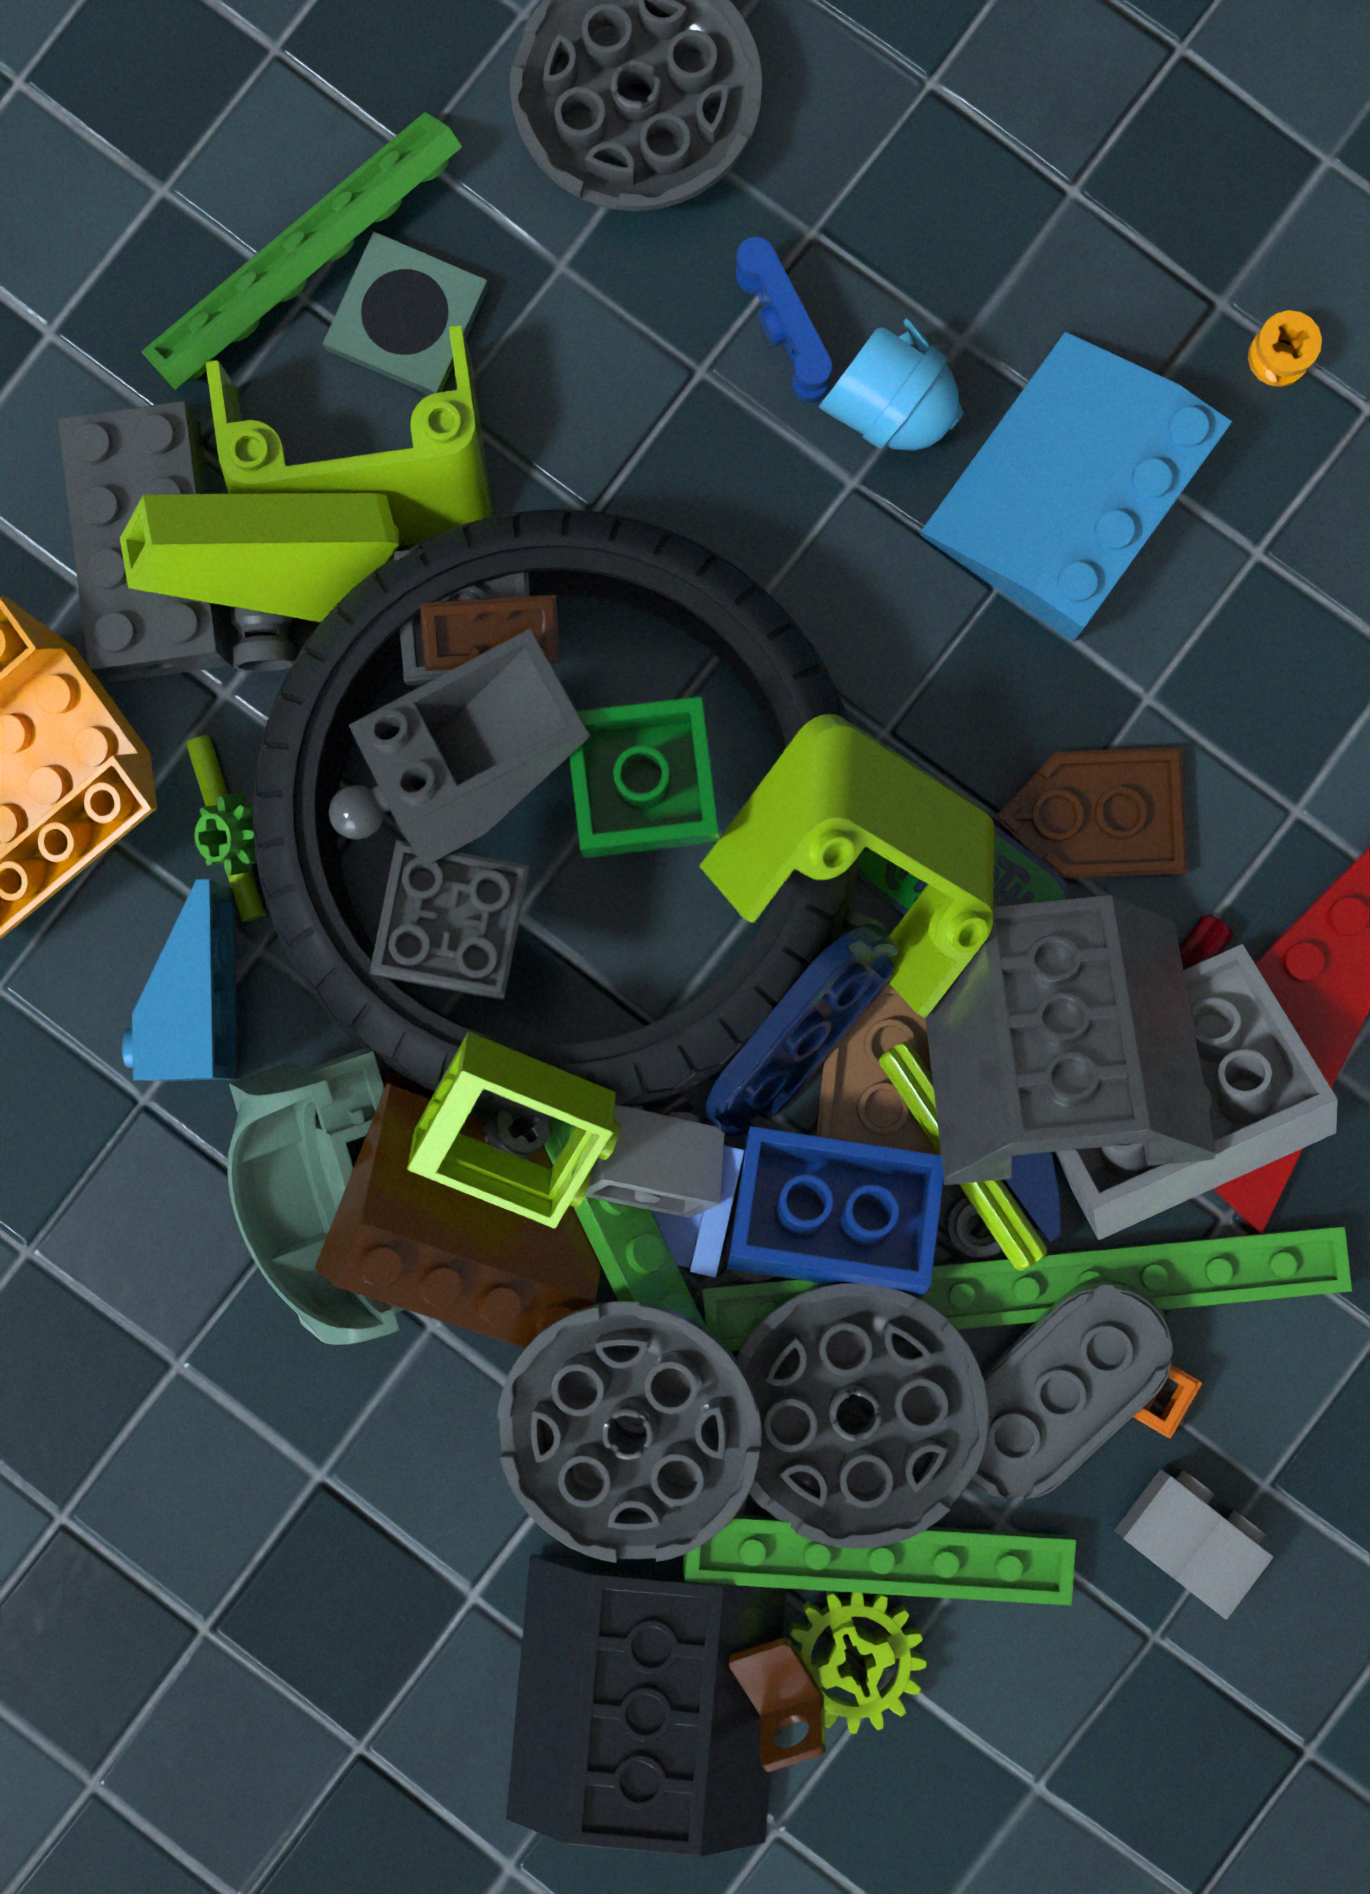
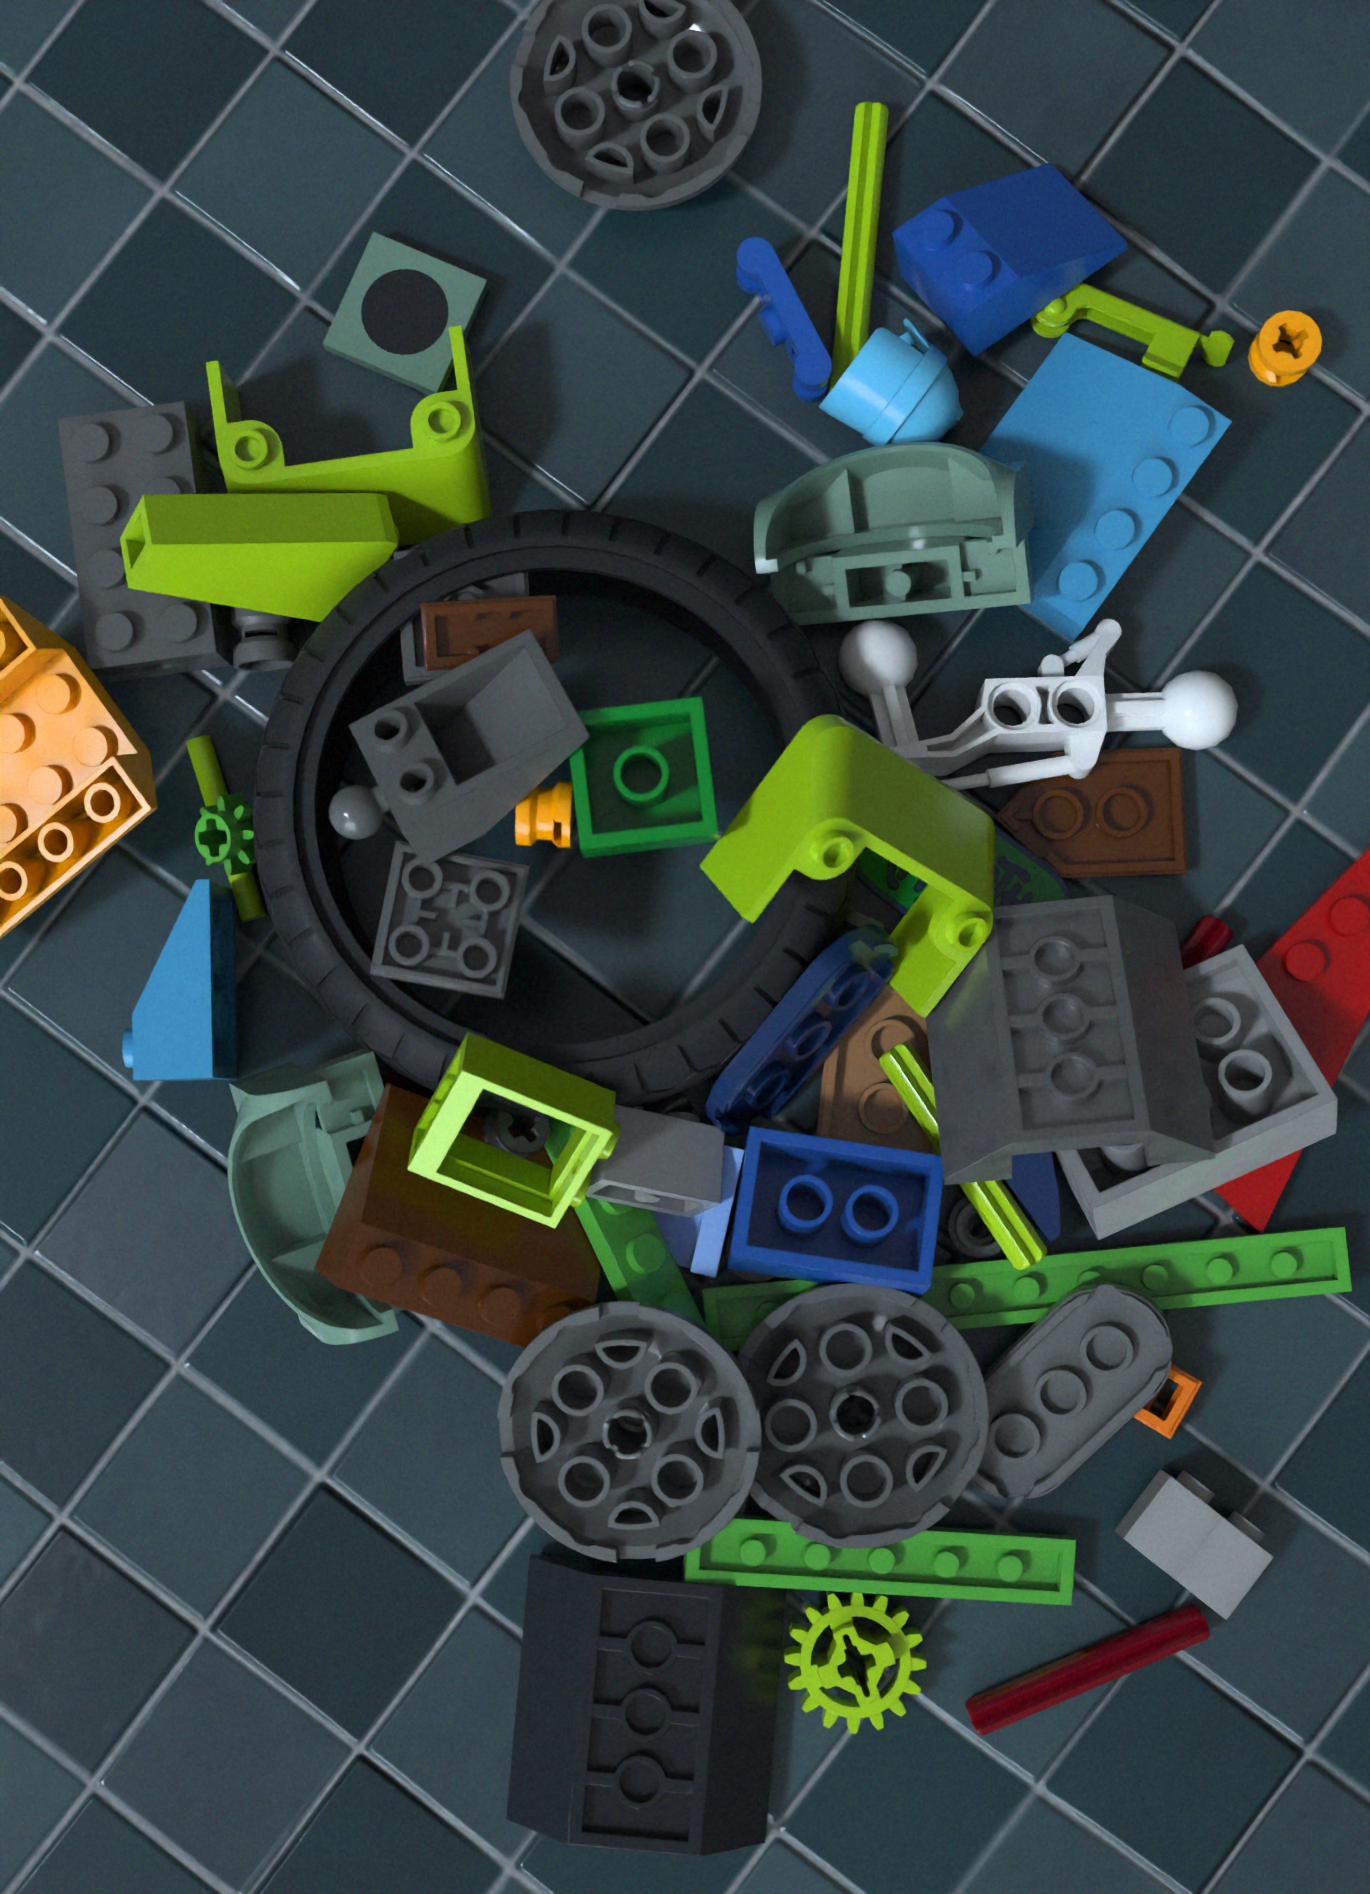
(312, 240): bright green plate -> none
(546, 815): none -> light orange wheel
(782, 1695): reddish brown bracket -> none
(859, 235): none -> lime axle
(881, 660): none -> white piece
(901, 534): none -> sand green piece
(1002, 252): none -> blue slope
(1087, 1669): none -> dark red axle
(1168, 341): none -> lime piece

